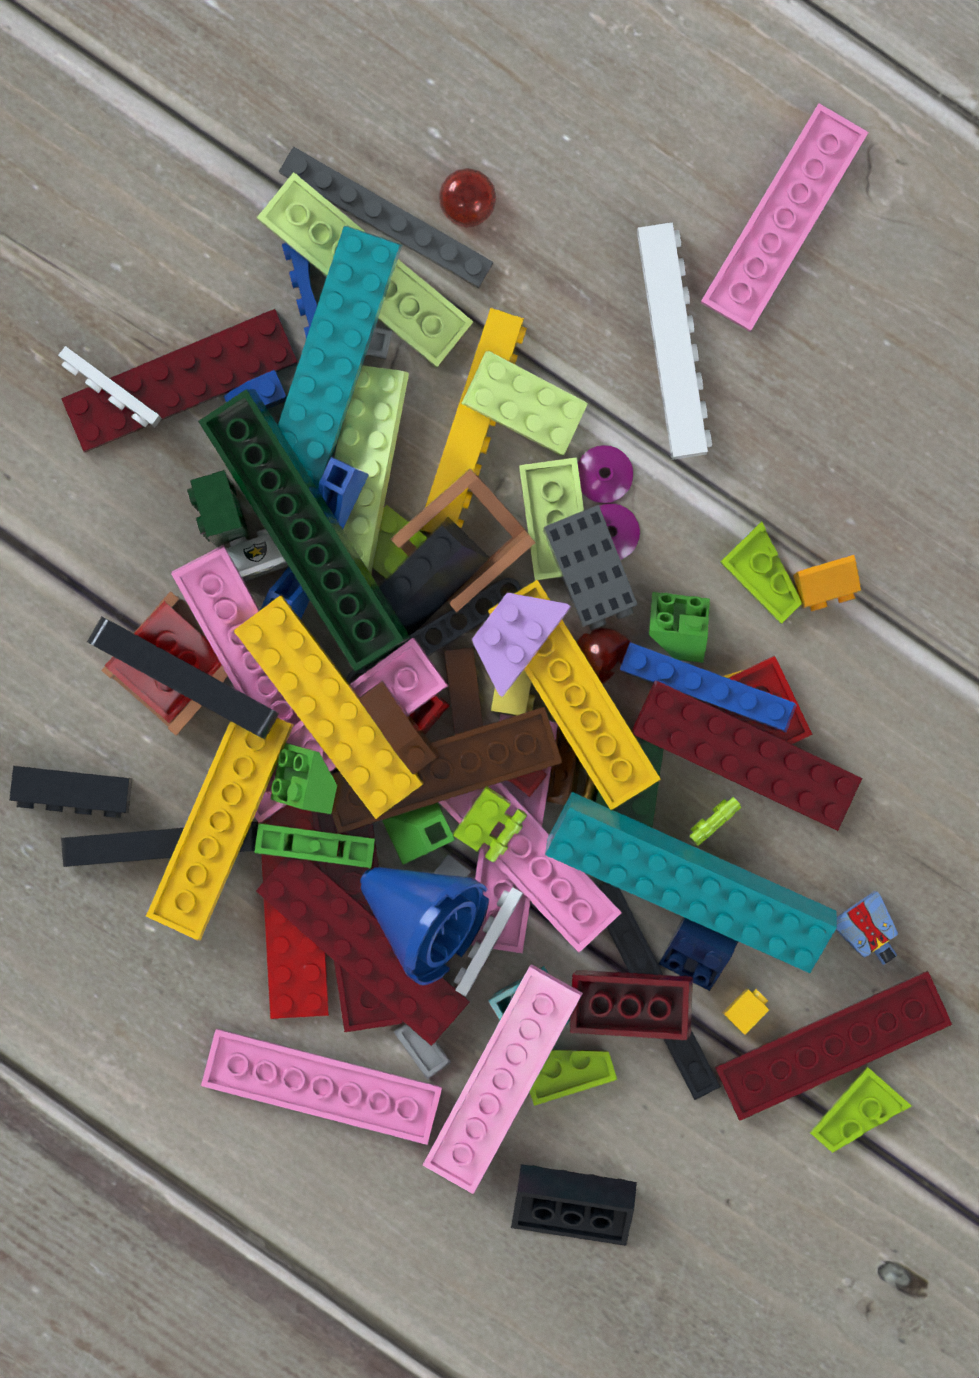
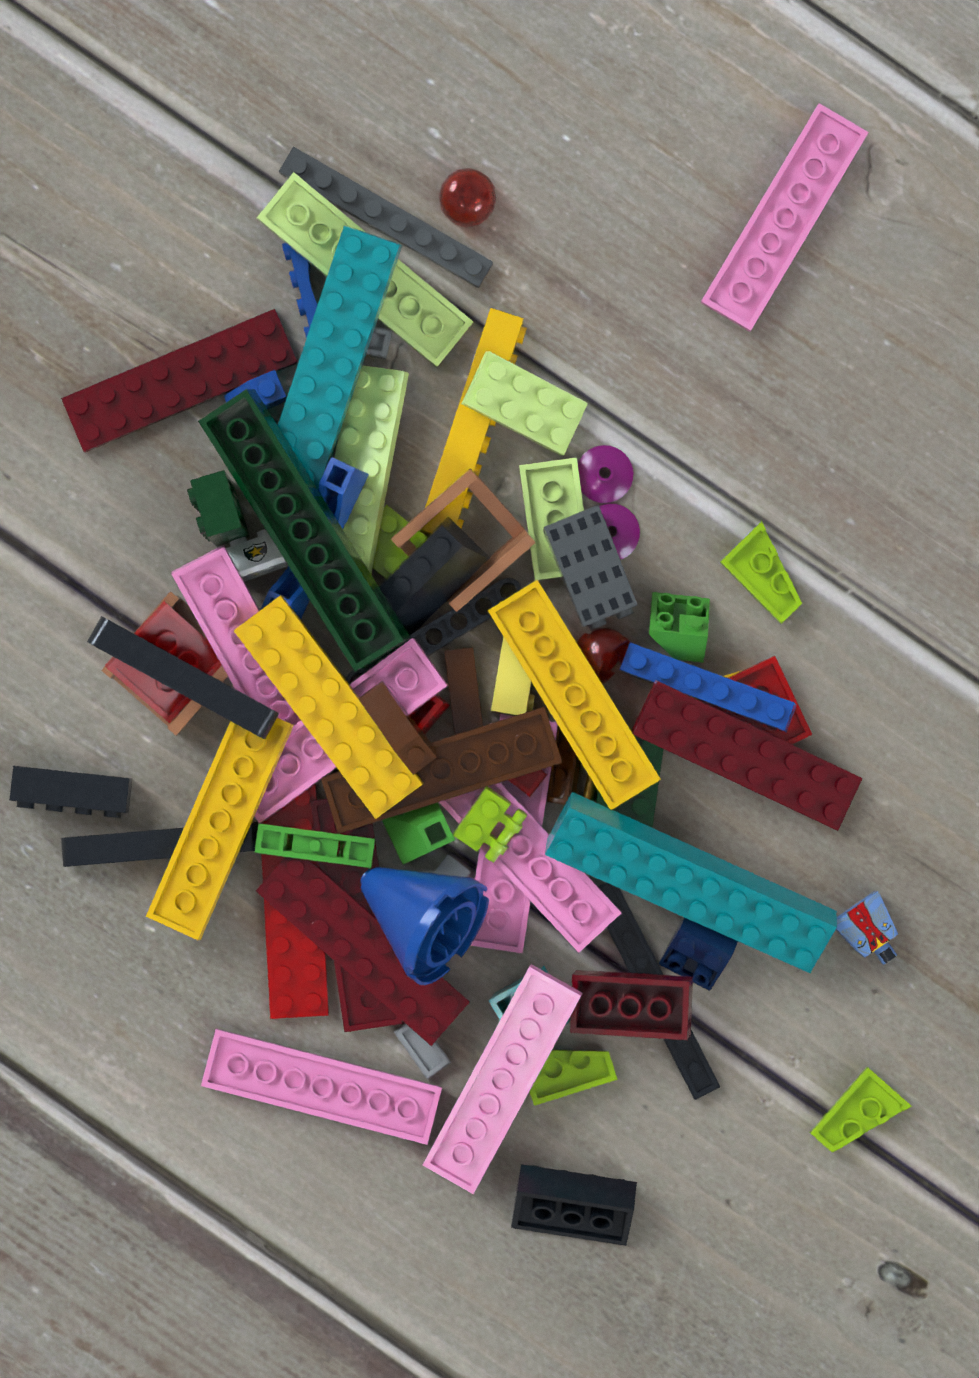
(99, 381): white plate -> none
(303, 780): bright green slope -> none
(481, 951): white plate -> none
(515, 635): lavender wing -> none
(672, 340): white brick -> none
(722, 812): lime plate -> none
(746, 1010): yellow brick -> none
(828, 582): light orange slope -> none
(833, 1045): dark red plate -> none

